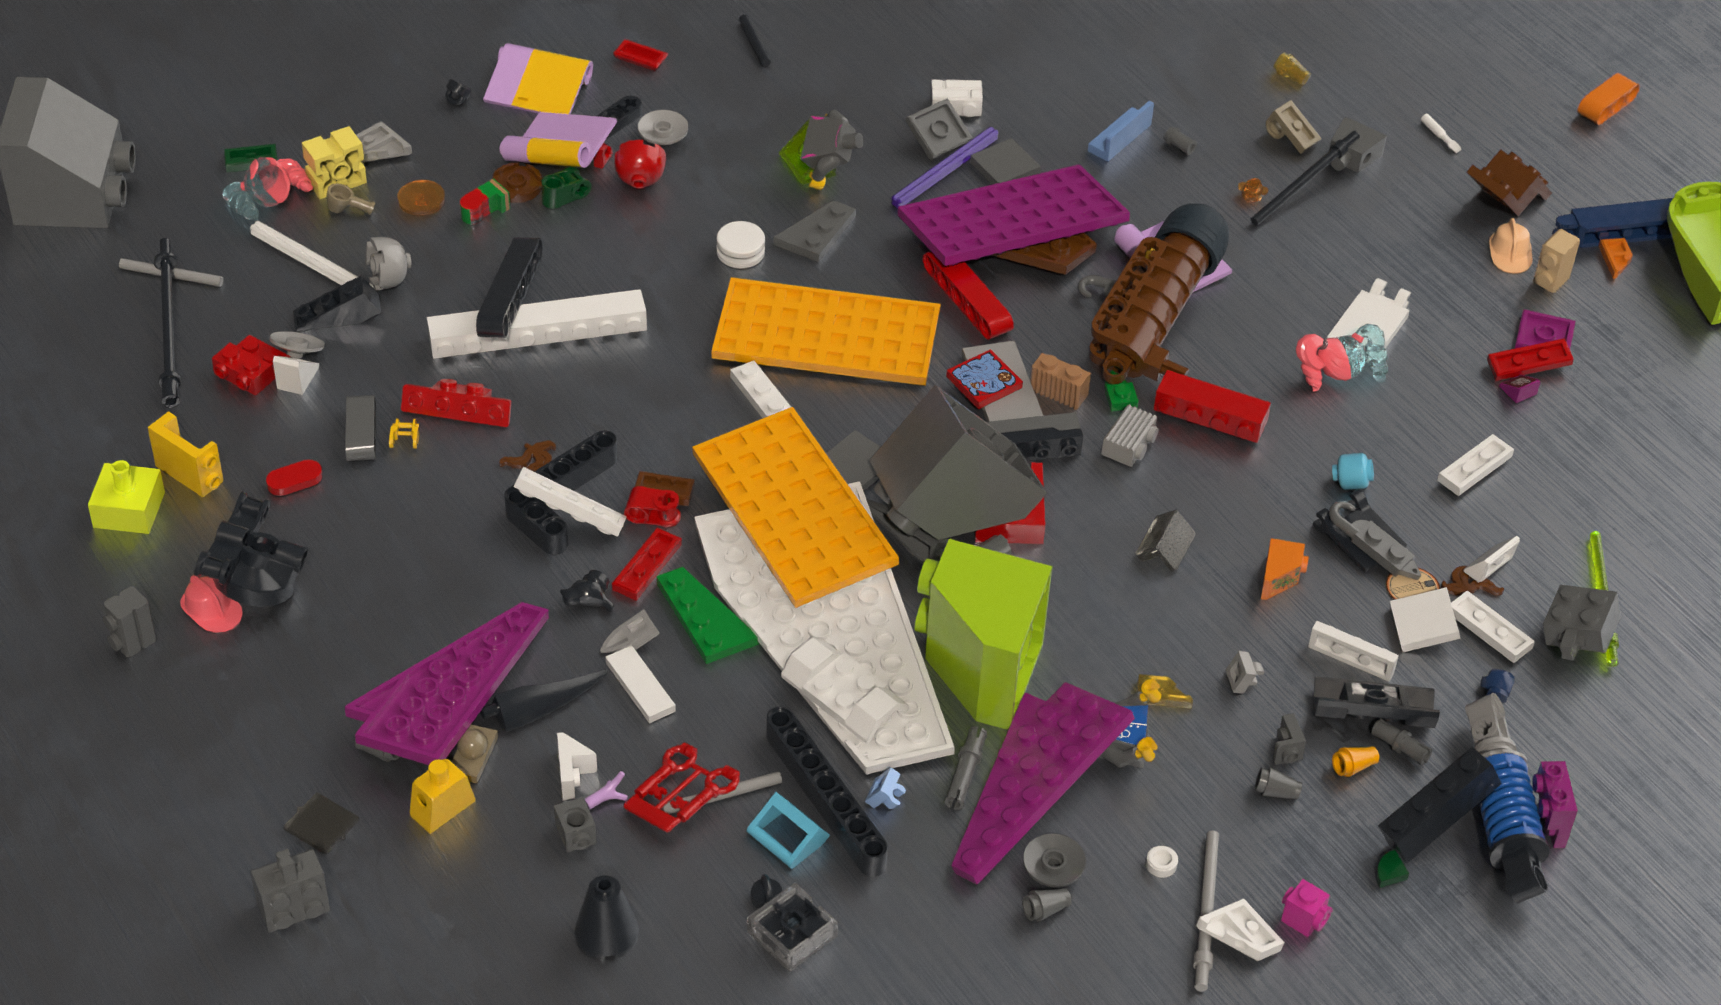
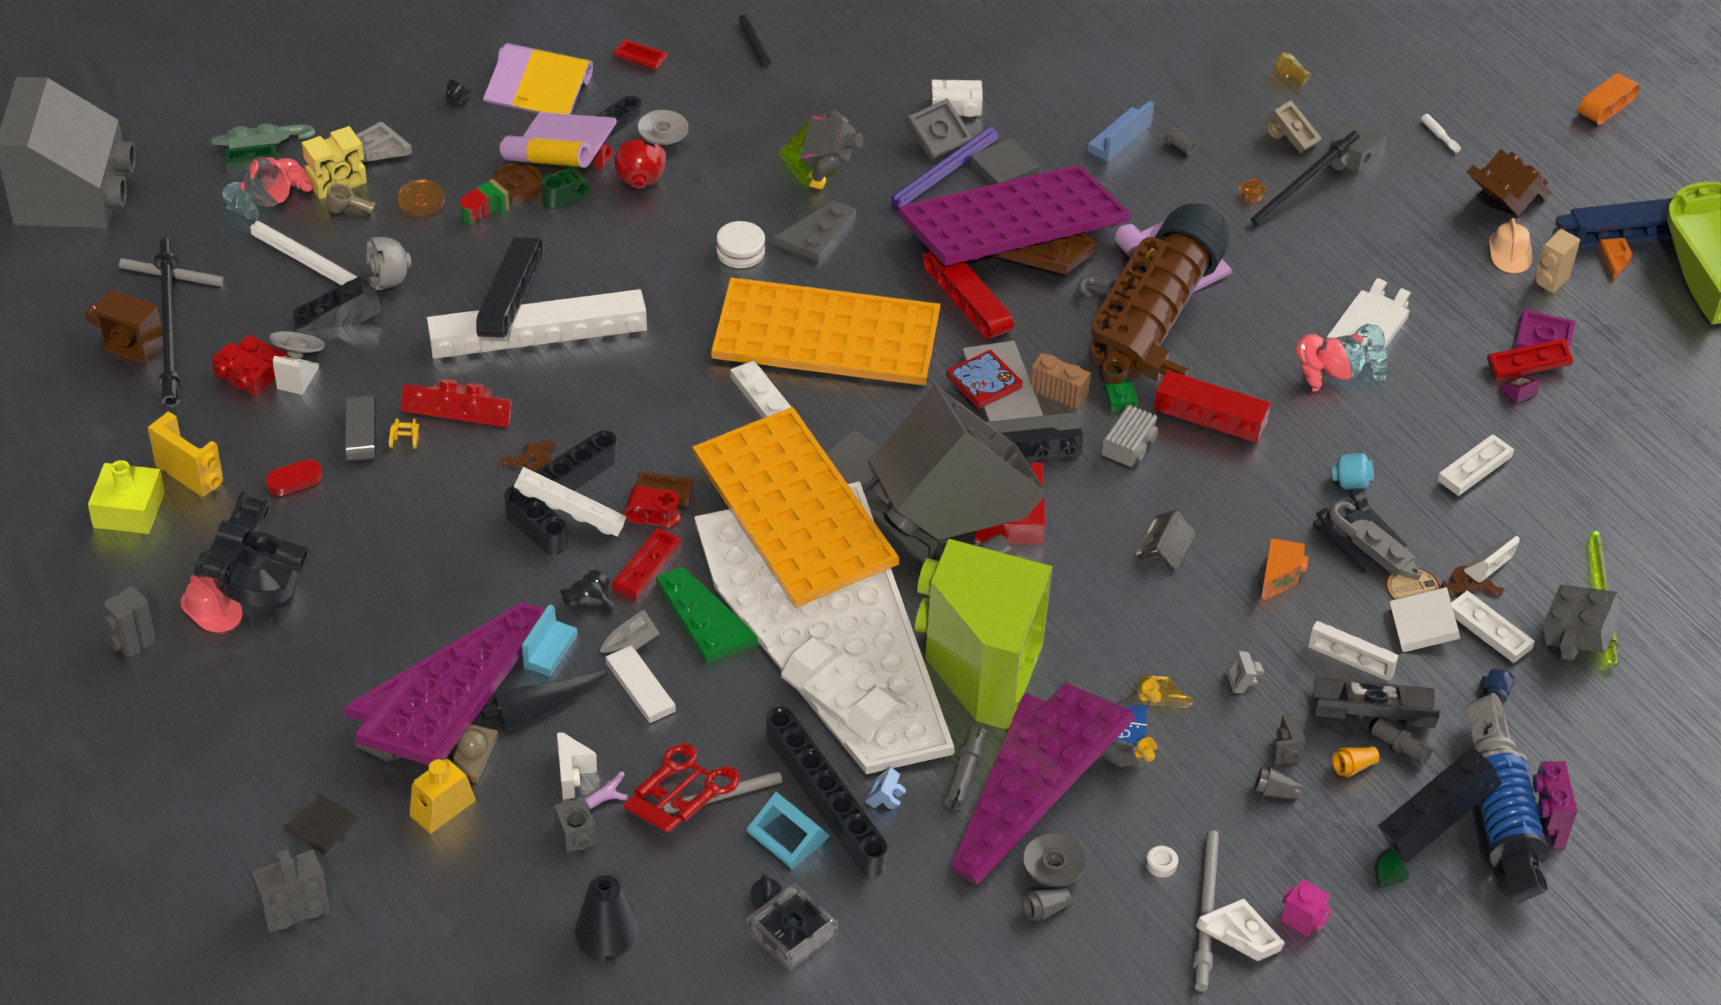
(127, 326): none -> reddish brown hinge
(263, 135): none -> sand green plate
(547, 643): none -> medium azure panel

